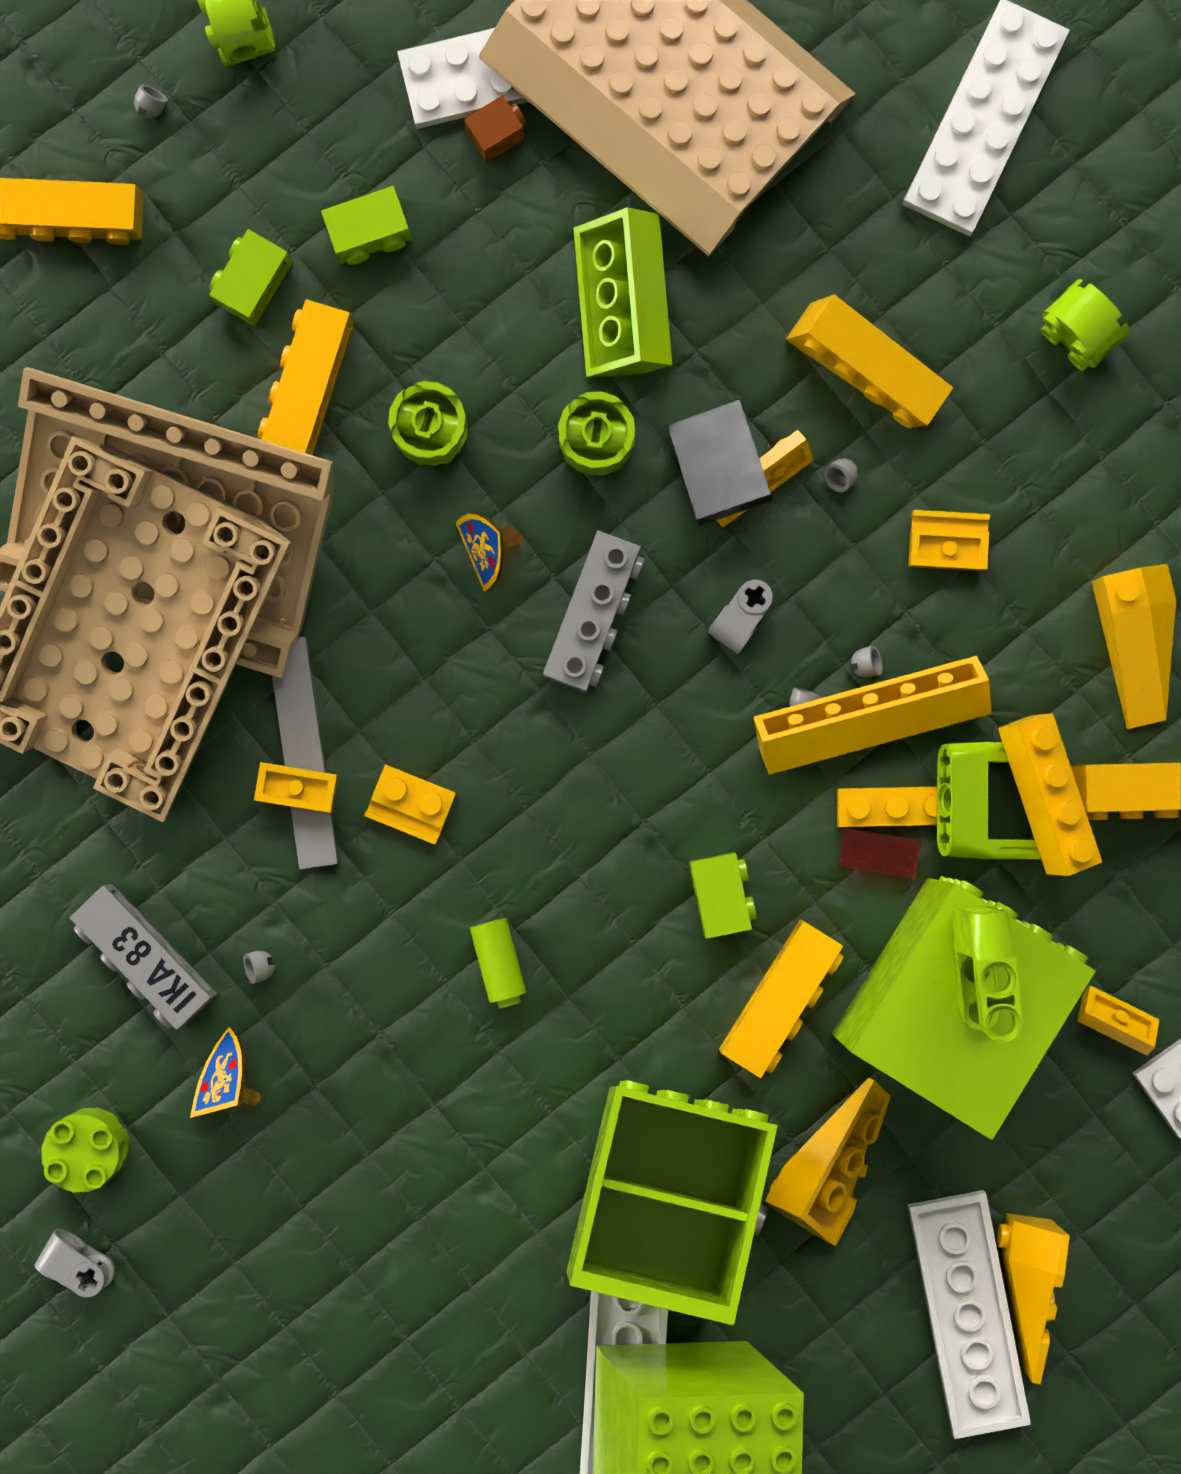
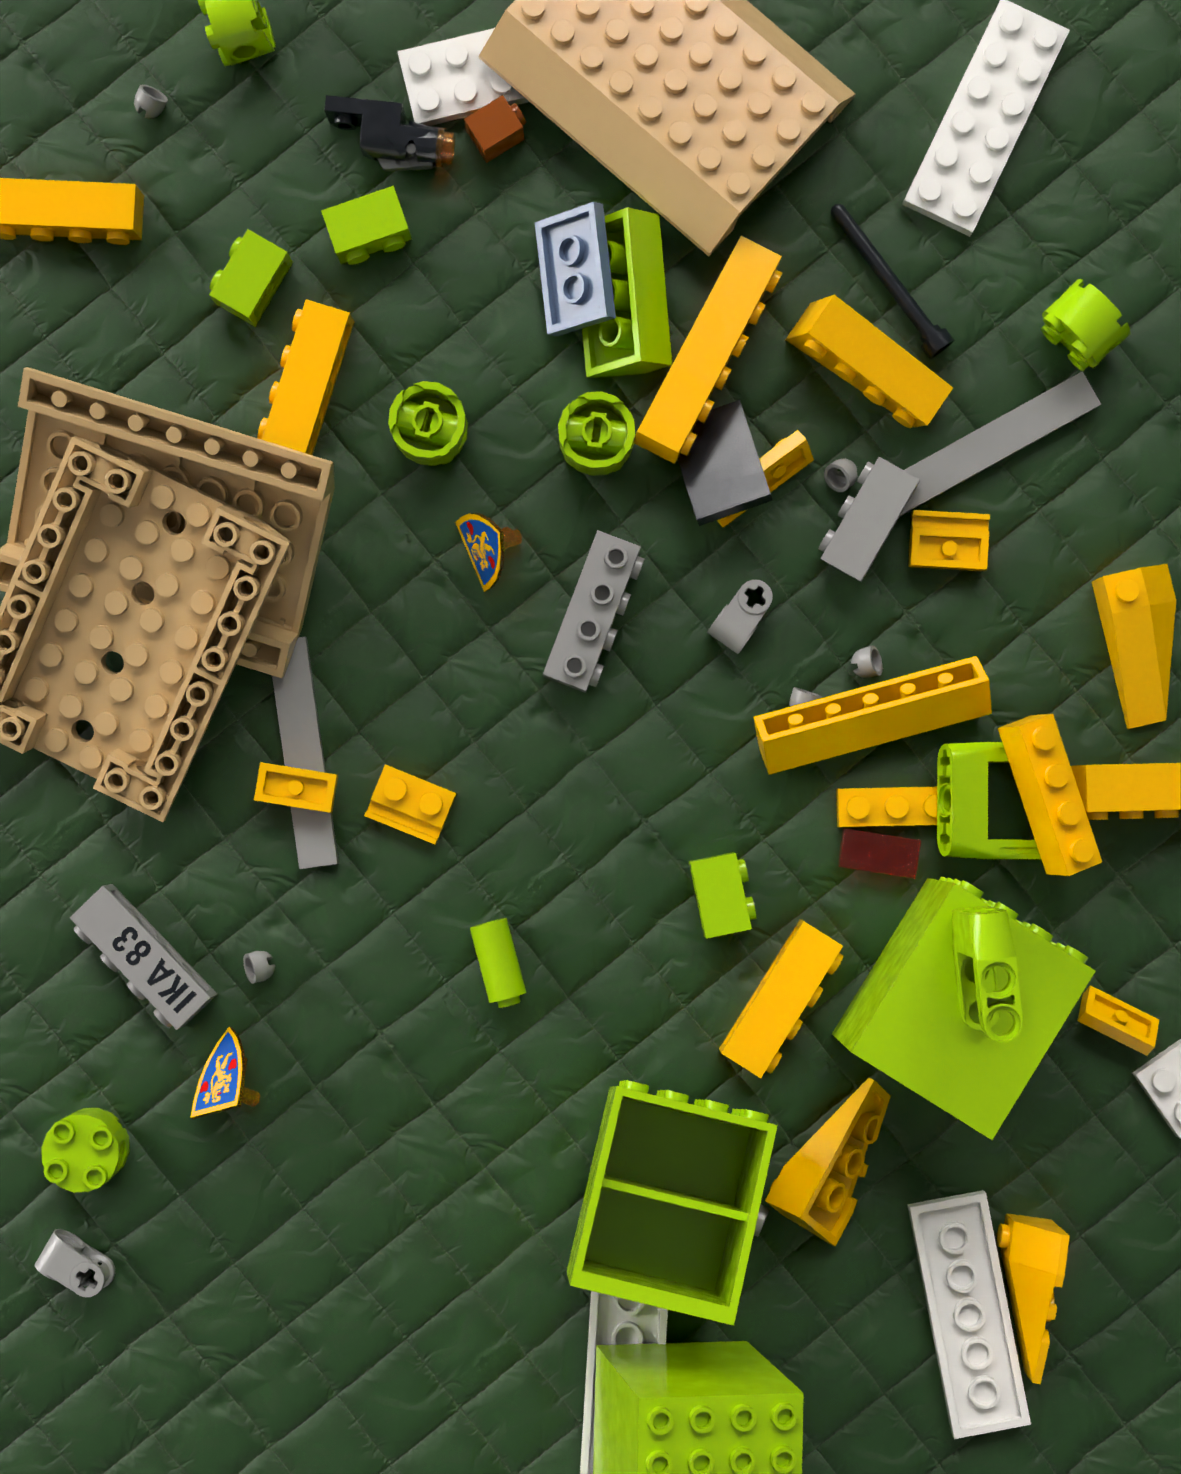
(388, 138): none -> black plate
(575, 269): none -> plate
(708, 349): none -> yellow brick
(868, 518): none -> light grey brick
(933, 337): none -> black piece
(1001, 438): none -> light grey tile

